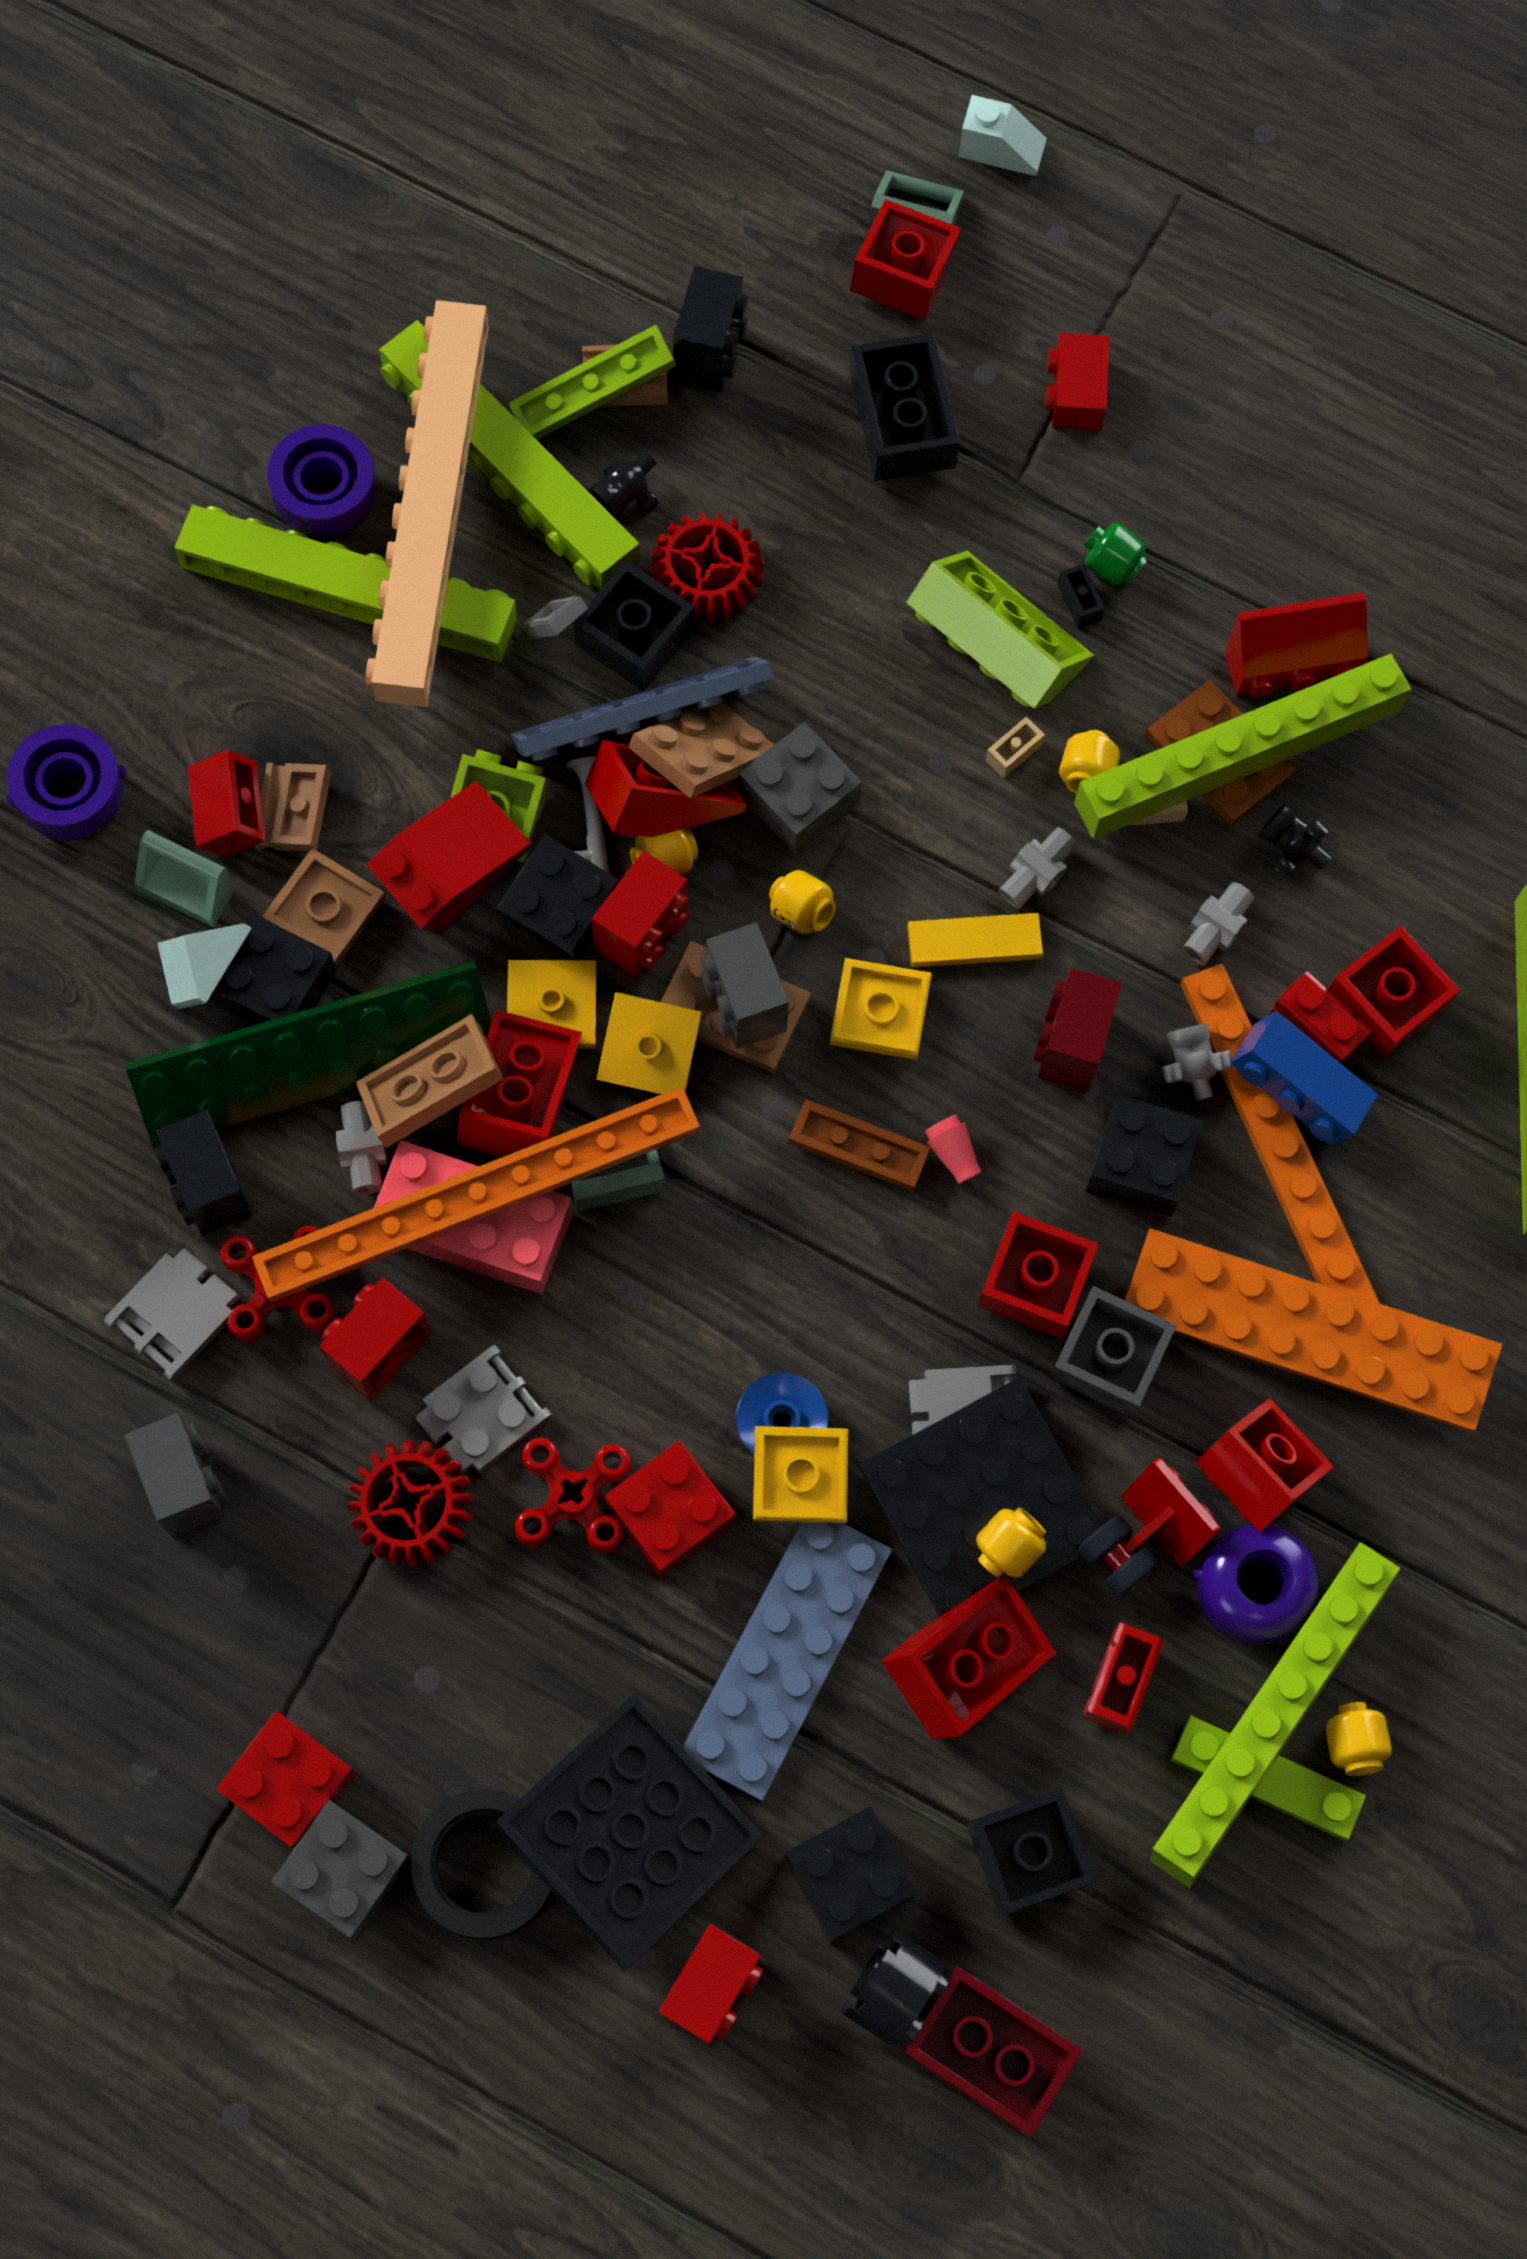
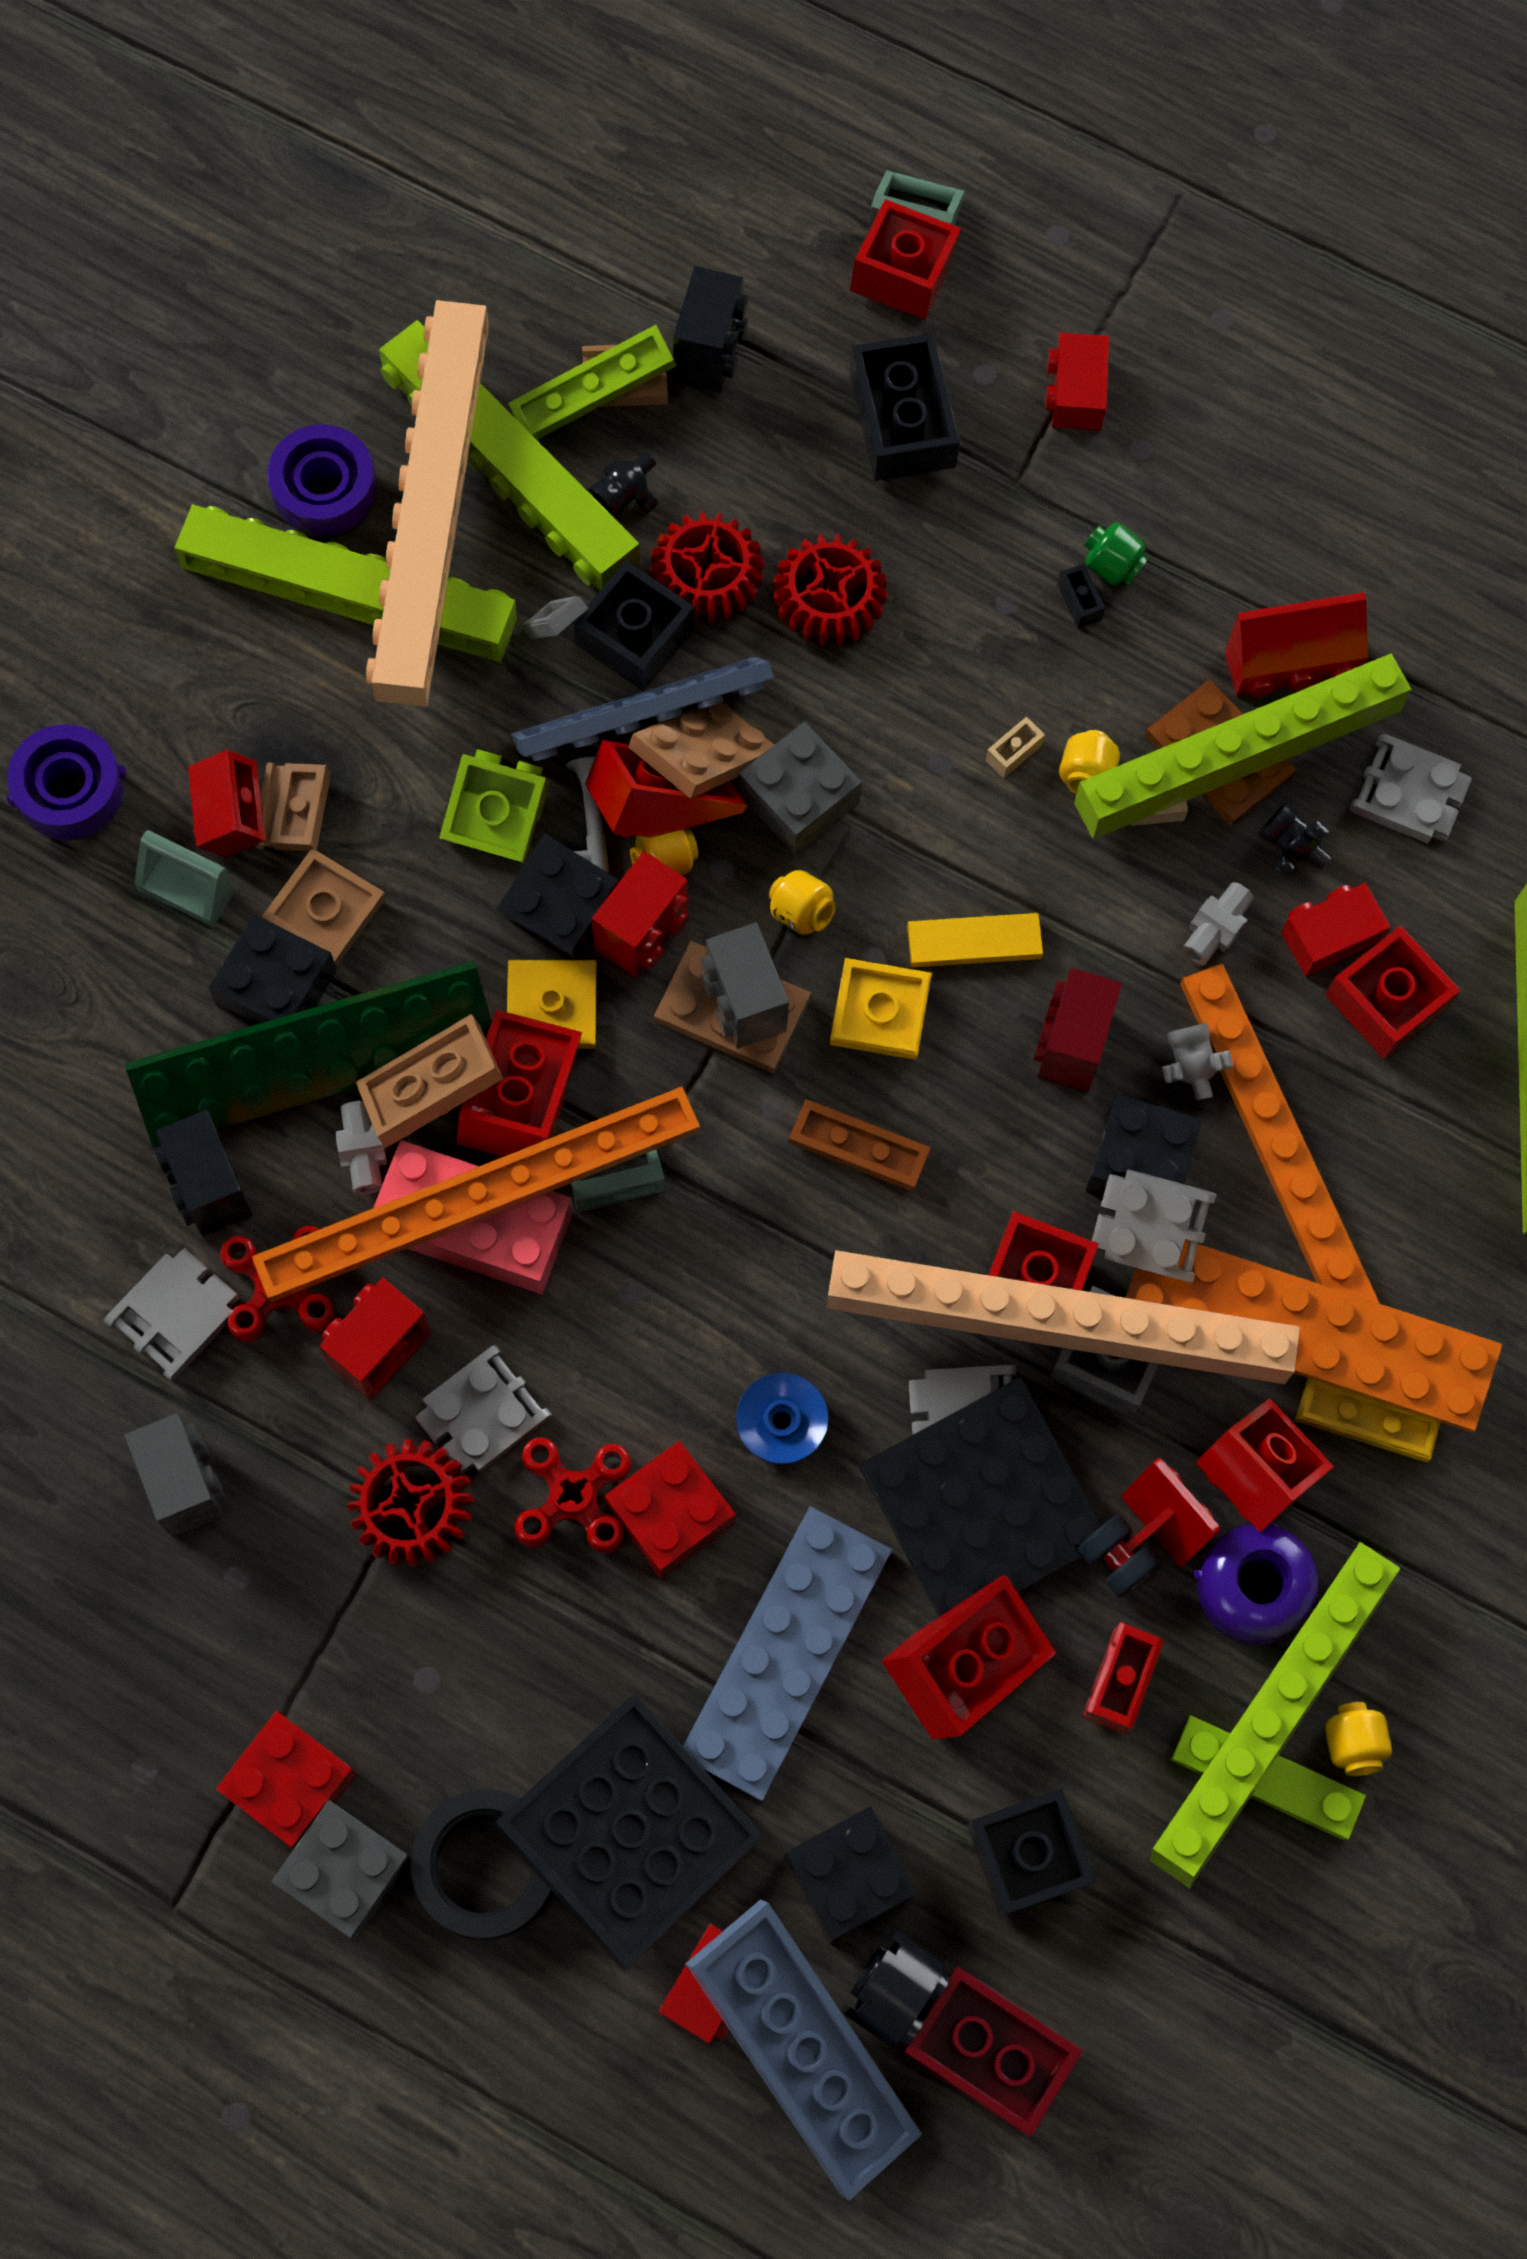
(198, 961): light aqua slope -> none
(450, 857): red slope -> none
(649, 1044): yellow plate -> none
(800, 1474): yellow plate -> none
(804, 2049): none -> sand blue plate
(835, 568): none -> red gear
(953, 1146): coral cone -> none
(998, 629): lime slope -> none
(1000, 137): light aqua slope -> none
(1011, 1543): yellow head -> none
(1038, 868): light grey axle -> none
(1063, 1317): none -> light nougat brick
(1151, 1223): none -> light grey plate
(1303, 1079): blue brick -> none
(1322, 1018): red brick -> none
(1334, 928): none -> red brick
(1367, 1421): none -> yellow tile
(1412, 790): none -> light grey plate

